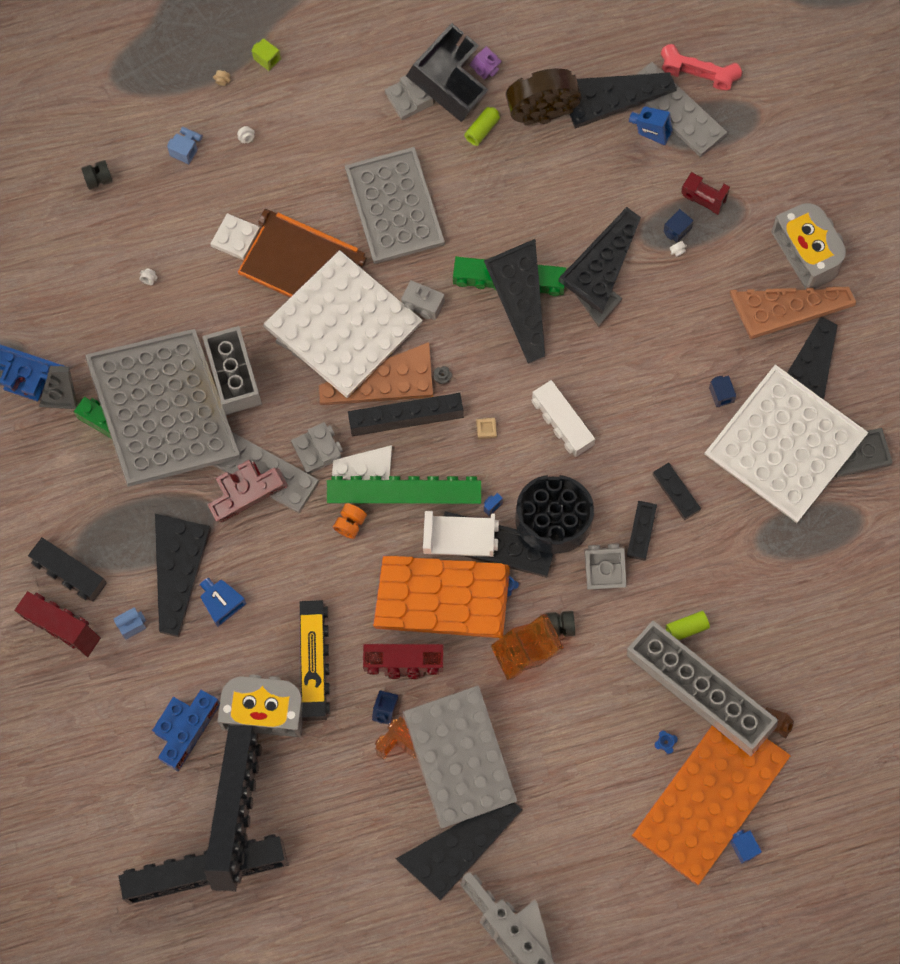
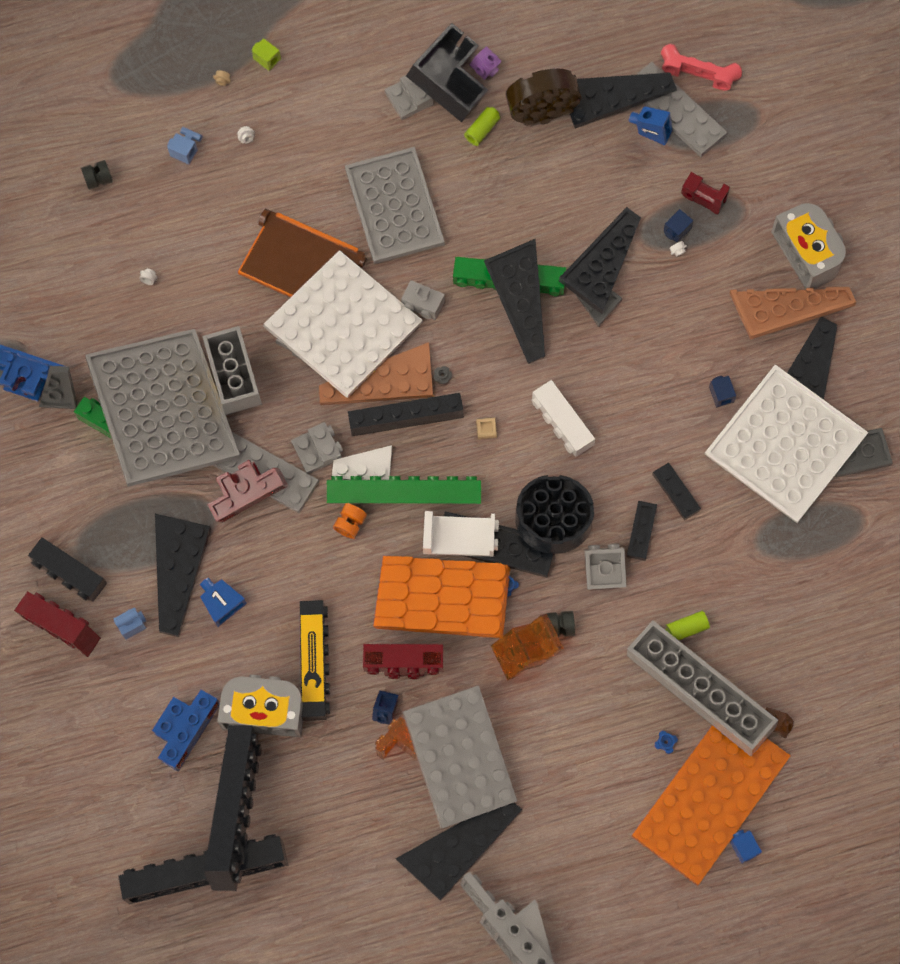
(235, 236): white plate -> none
(492, 504): blue plate -> none

